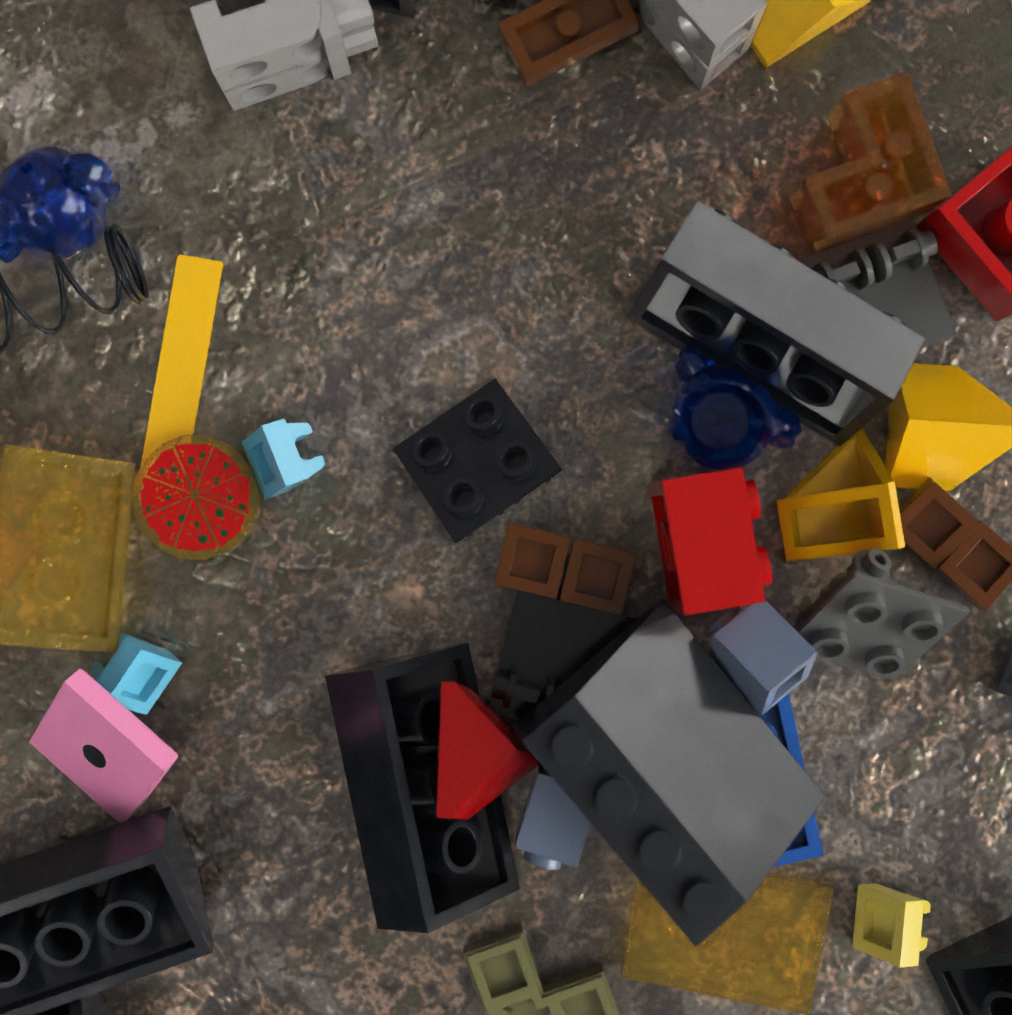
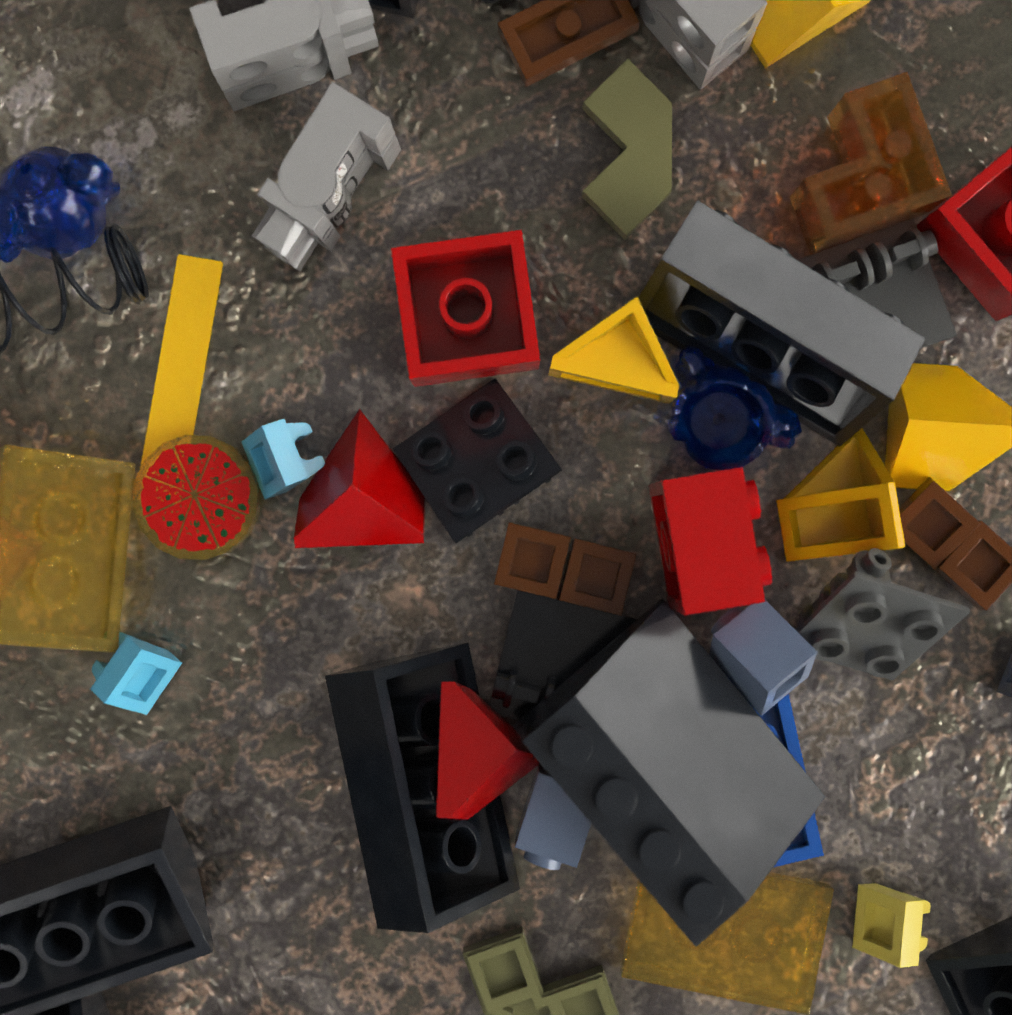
(102, 746): bright pink tile -> none
(322, 175): none -> light grey hips
(360, 496): none -> red slope
(466, 308): none -> red brick
(619, 357): none -> yellow slope
(641, 124): none -> olive tile

